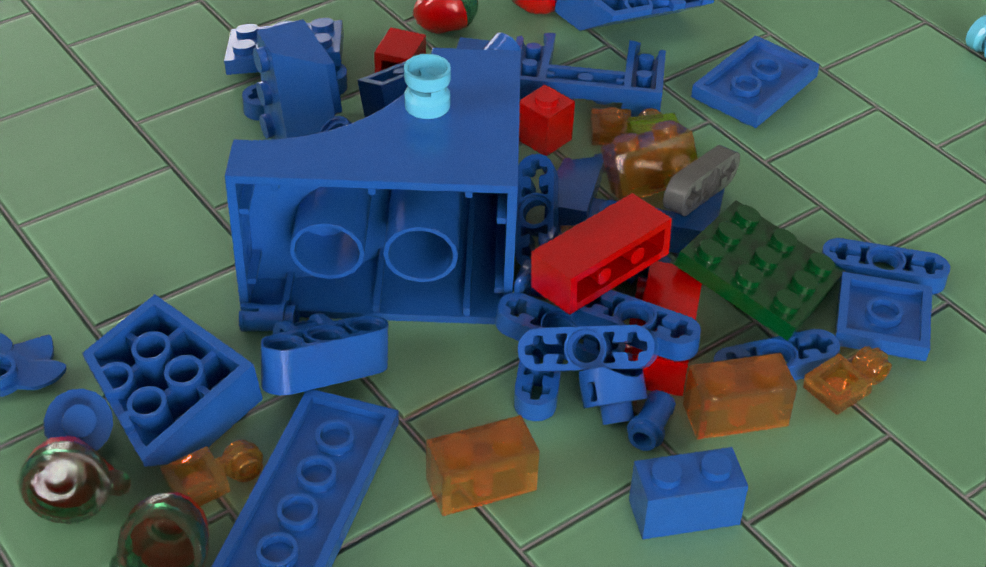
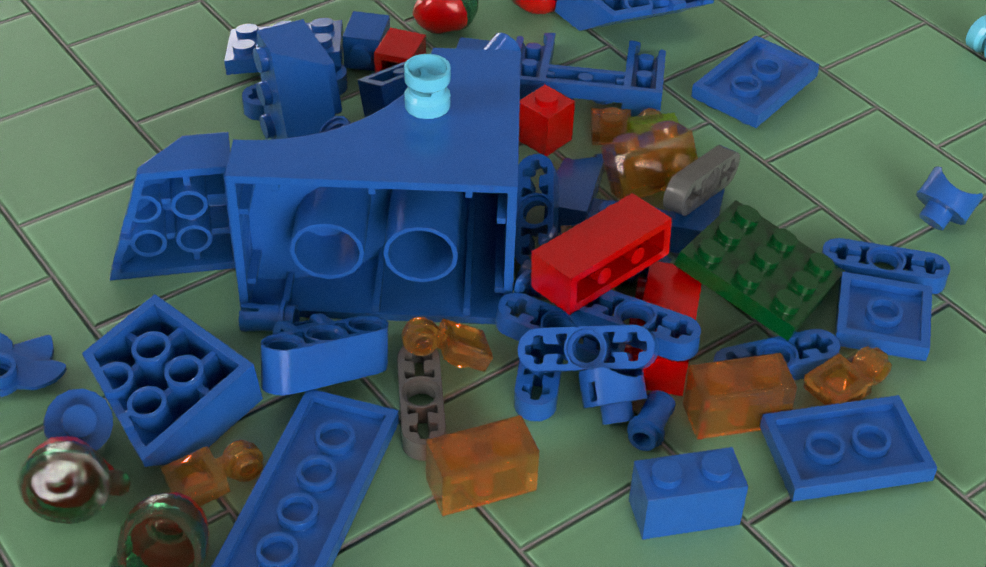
(178, 212): none -> blue wedge
(362, 38): none -> blue brick
(413, 414): none -> dark grey beam
(458, 343): none -> clear orange plate
(847, 448): none -> blue plate
(944, 201): none -> blue piece

